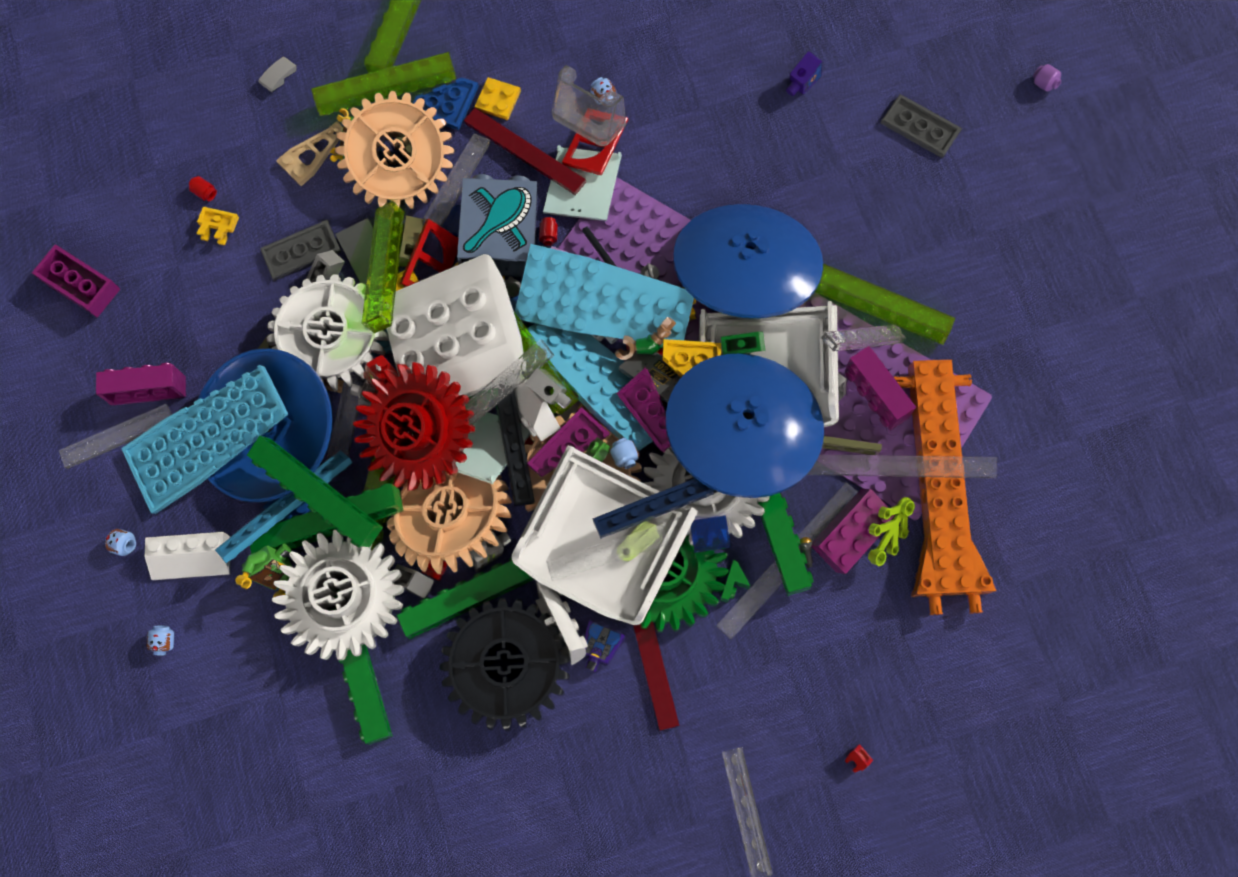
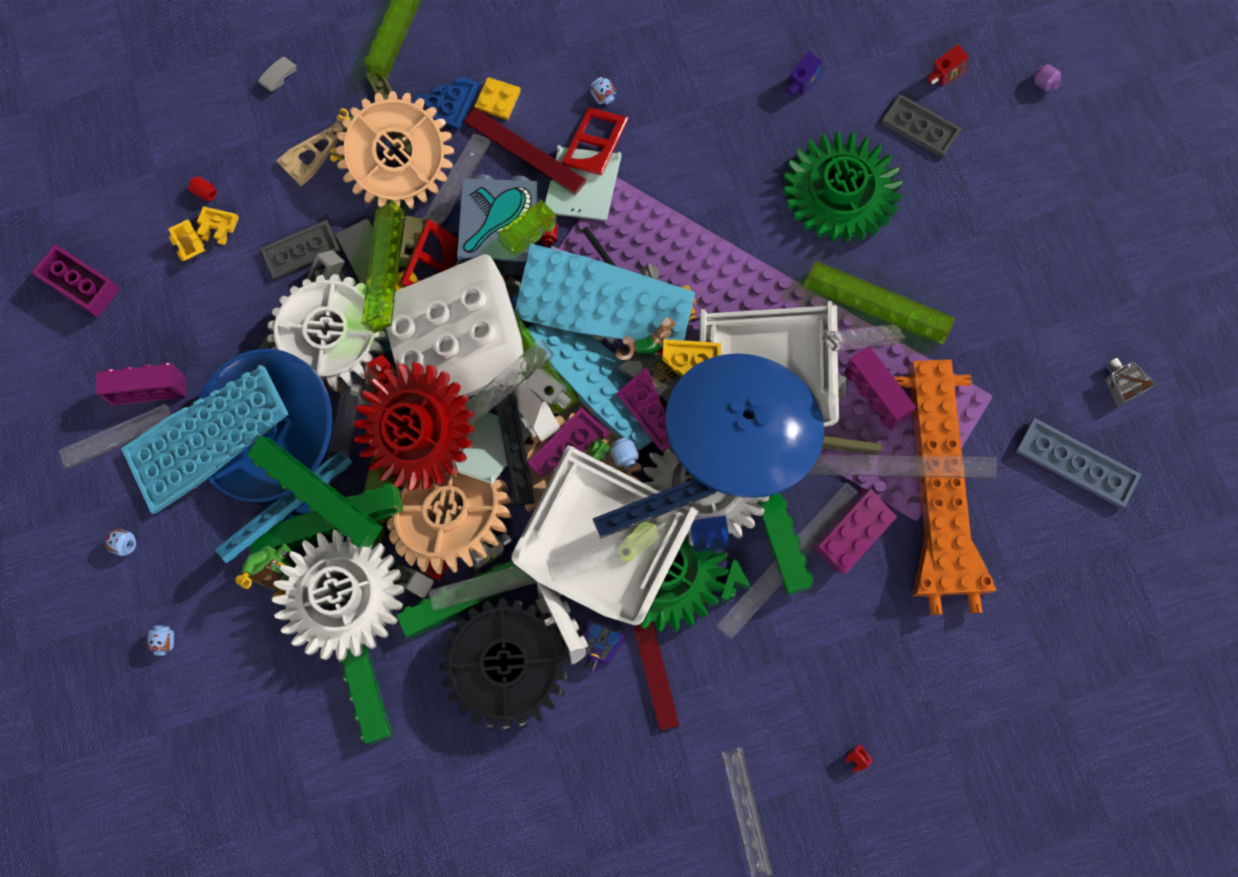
(185, 556): white slope -> none
(186, 240): none -> yellow cylinder
(400, 78): clear neon green brick -> none
(479, 587): none -> clear tile
(527, 228): none -> clear neon green brick
(585, 113): clear windscreen -> none
(742, 281): blue dish -> none
(743, 343): green brick -> none
(806, 545): dark grey piece -> none
(842, 188): none -> green gear
(903, 509): lime plant -> none
(949, 66): none -> red torso
(1078, 463): none -> sand blue plate
(1127, 381): none -> torso

